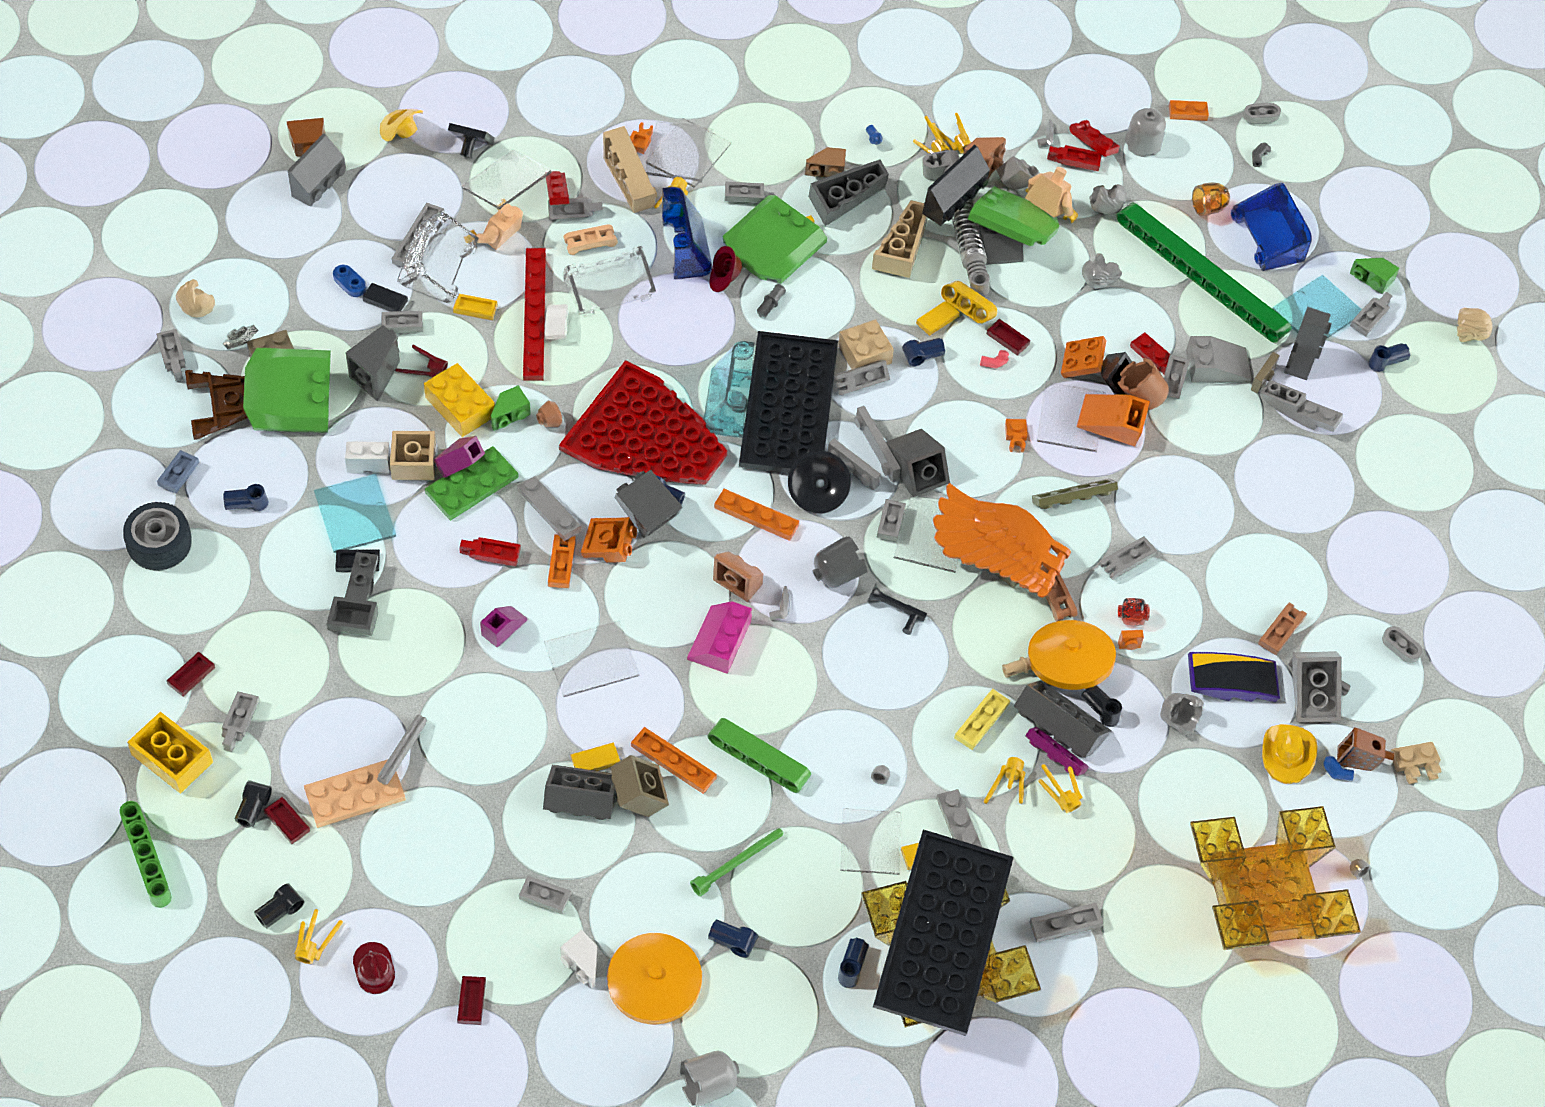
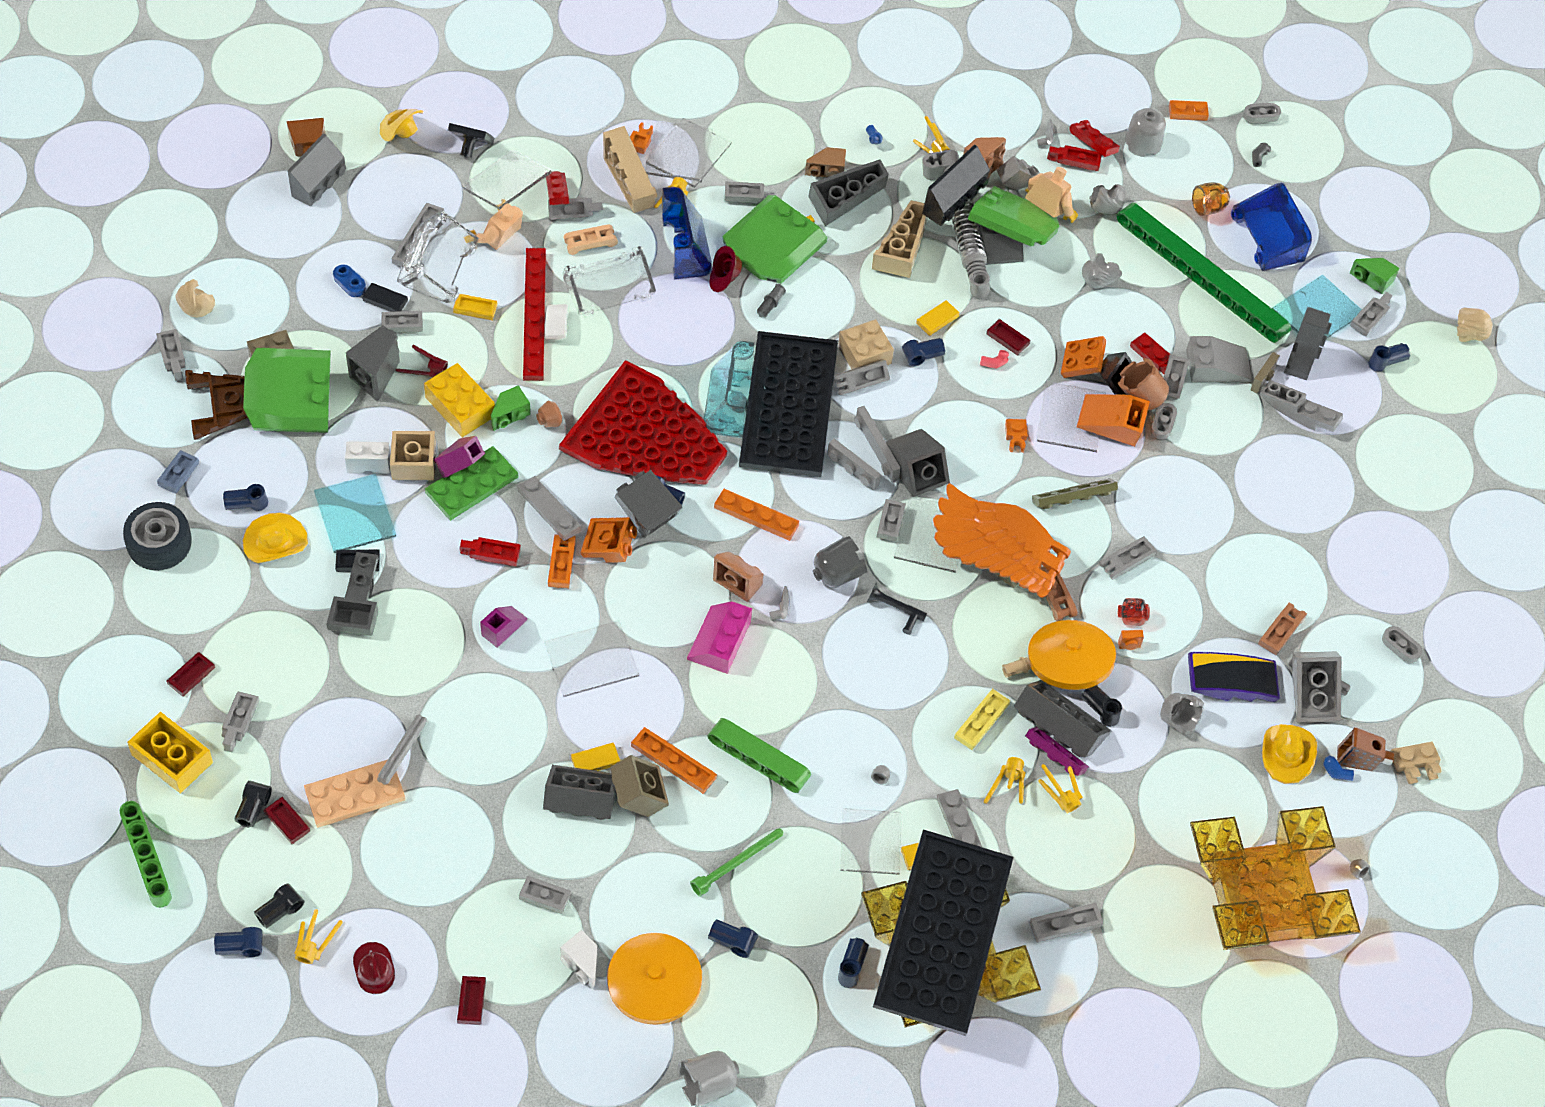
(239, 337): clear smoke plate -> none
(246, 942): none -> dark blue piece
(274, 537): none -> yellow hat
(815, 467): black dish -> none
(961, 139): yellow plant -> none
(977, 301): yellow beam -> none
(1163, 422): none -> light grey plate

